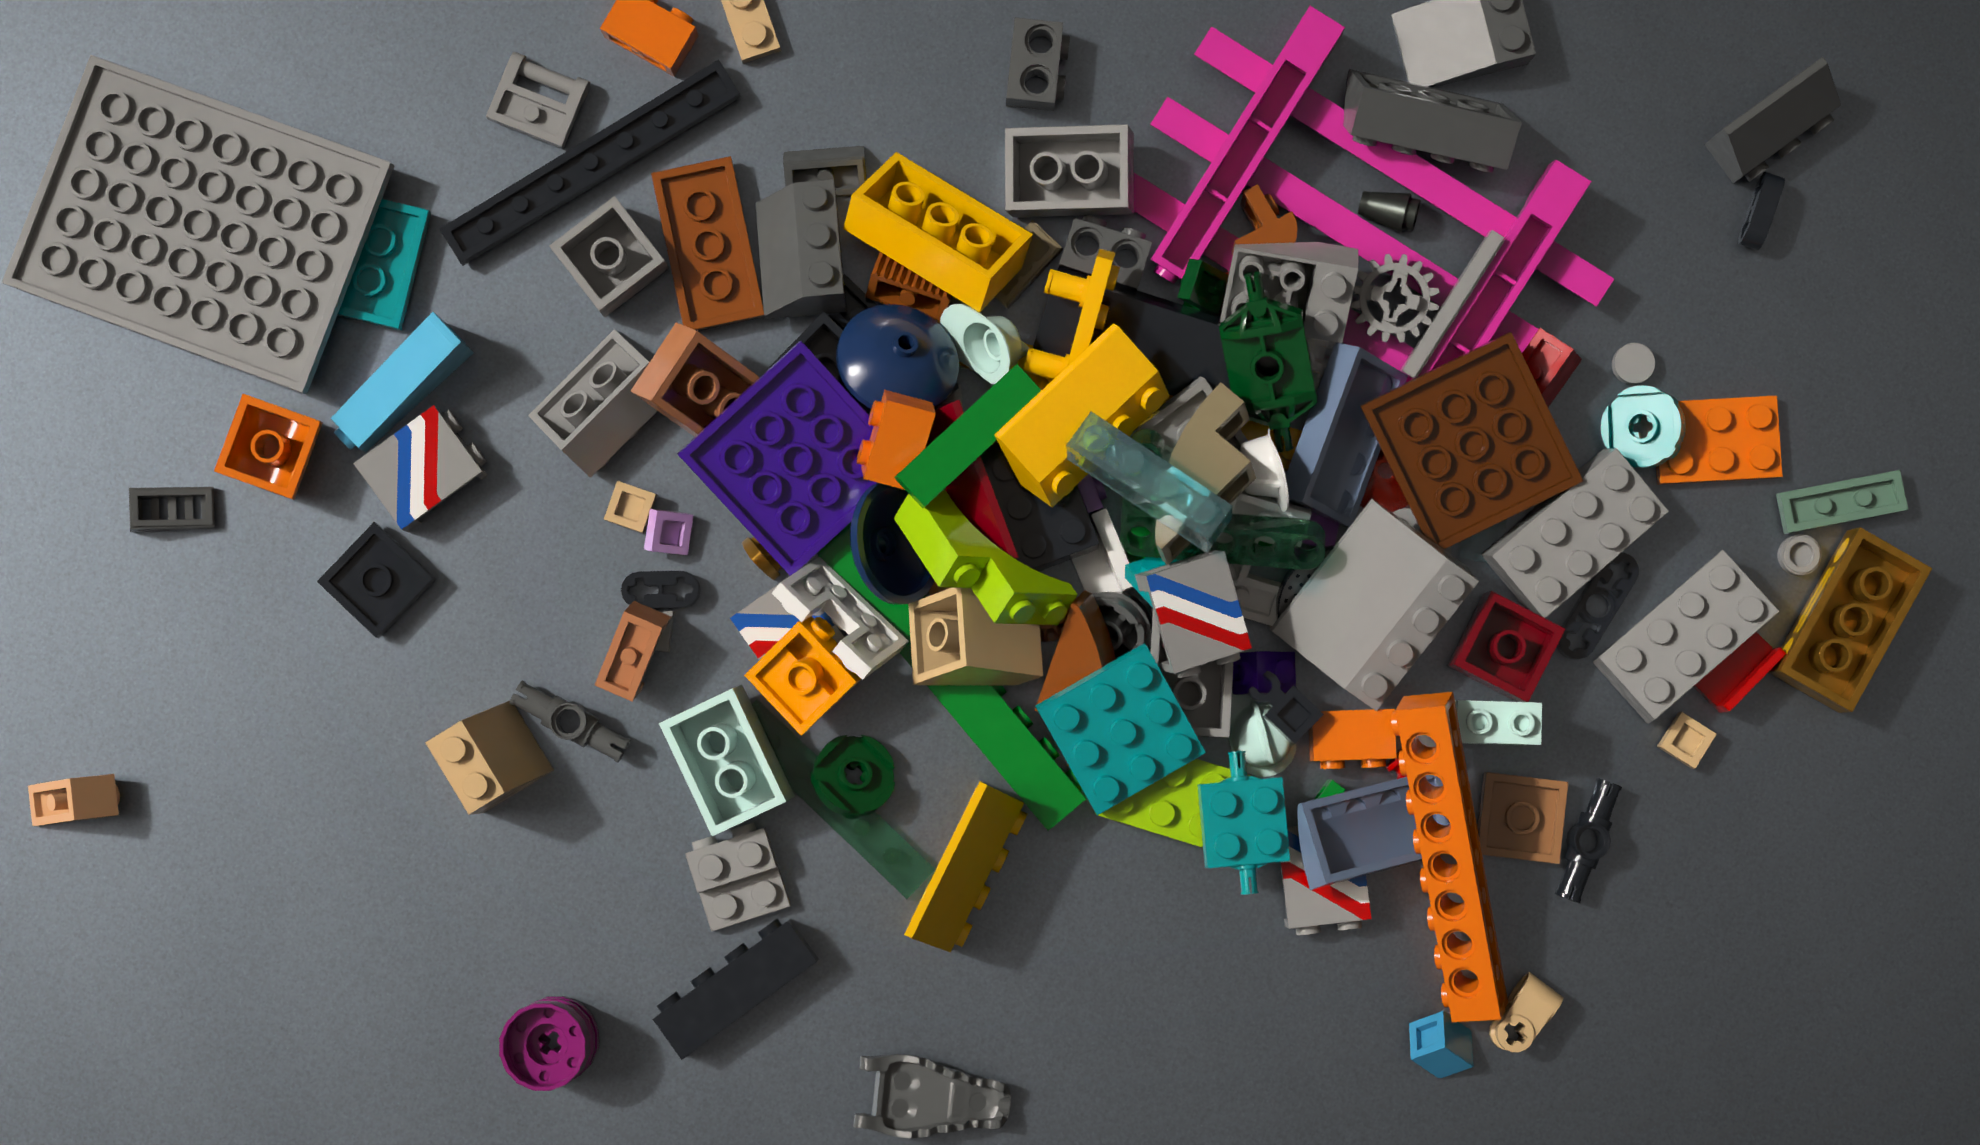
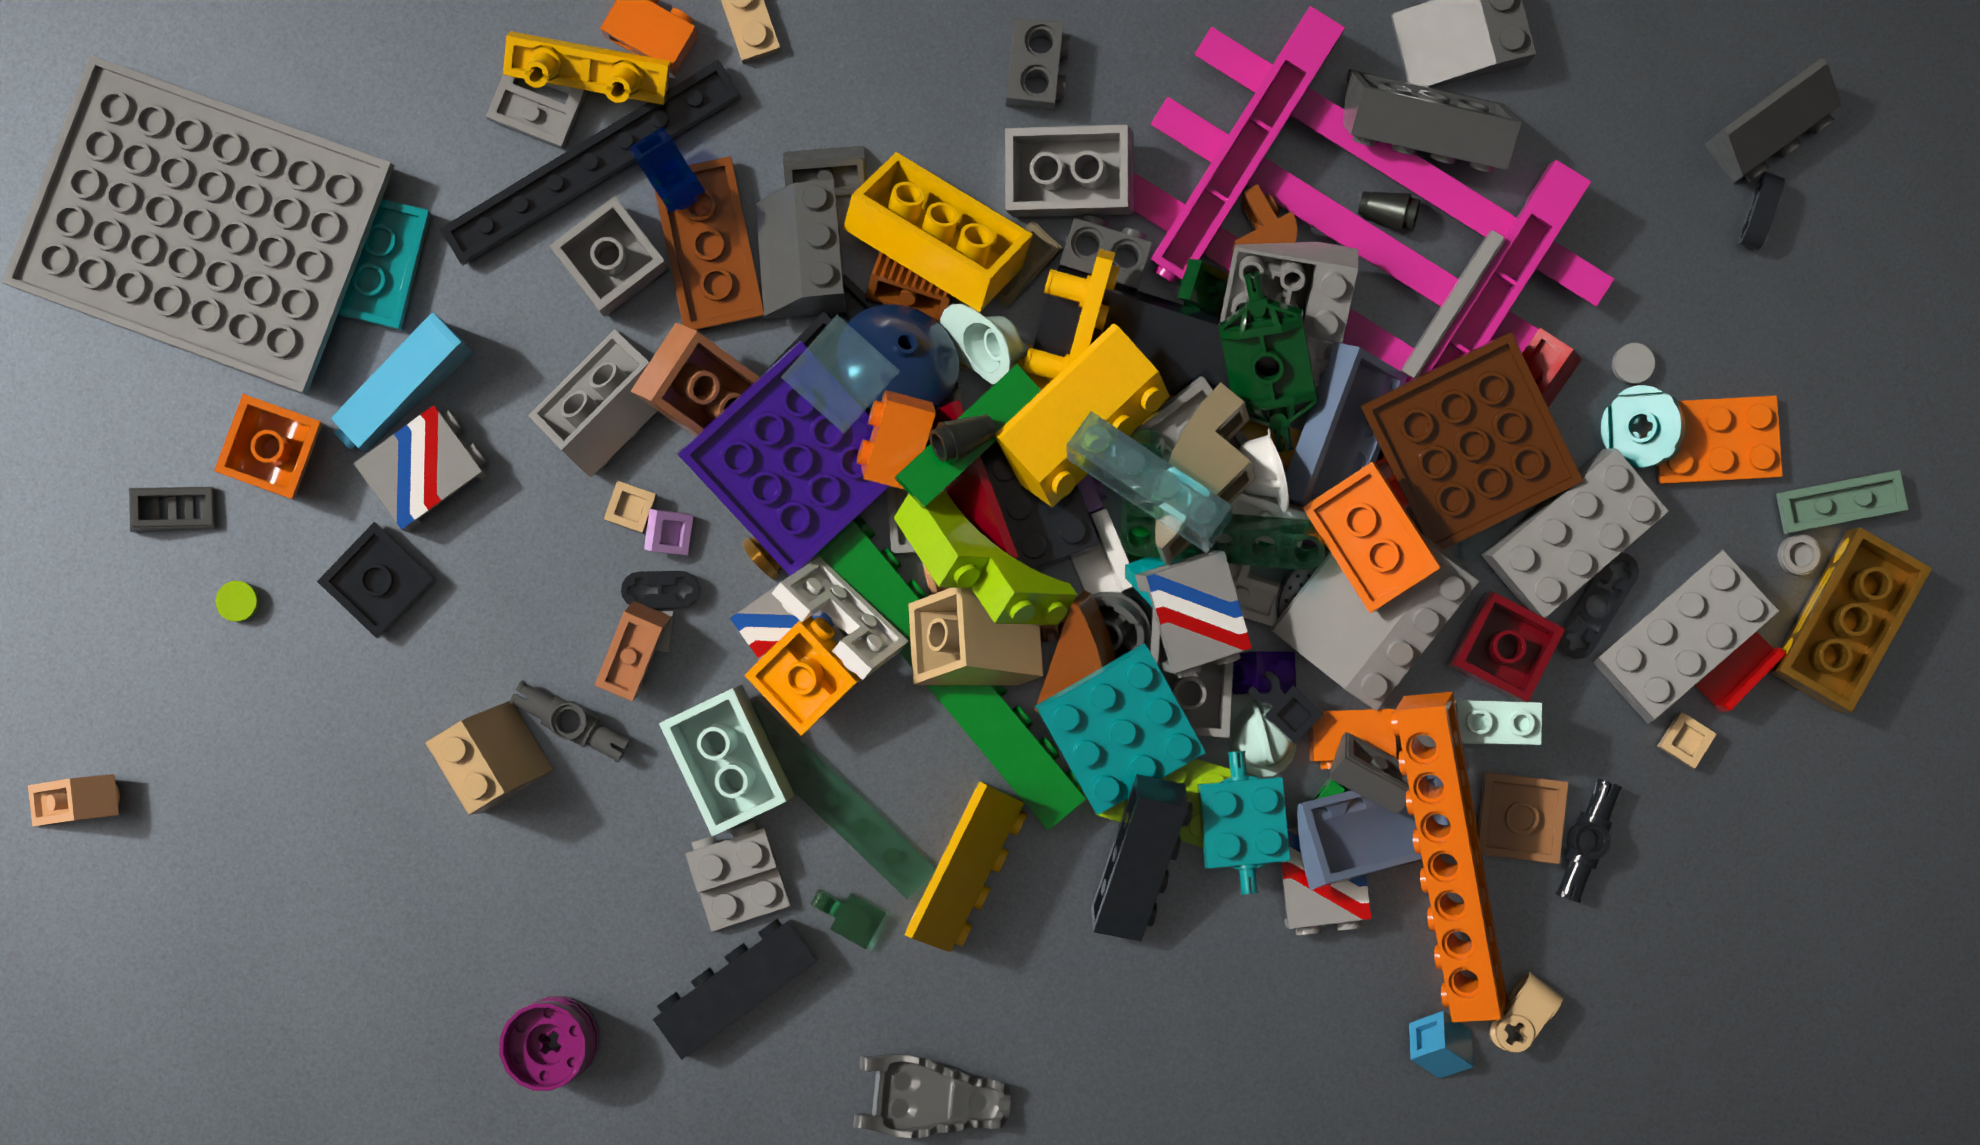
(237, 601): none -> lime tile
(586, 68): none -> yellow plate
(667, 170): none -> clear blue brick
(831, 781): dark green plate -> none
(840, 374): none -> clear light blue tile
(854, 918): none -> clear green plate
(882, 550): dark blue dish -> none
(961, 436): none -> pearl dark grey cone
(1140, 858): none -> black brick
(1369, 773): none -> dark grey slope
(1372, 537): none -> orange plate
(1413, 302): light grey gear -> none

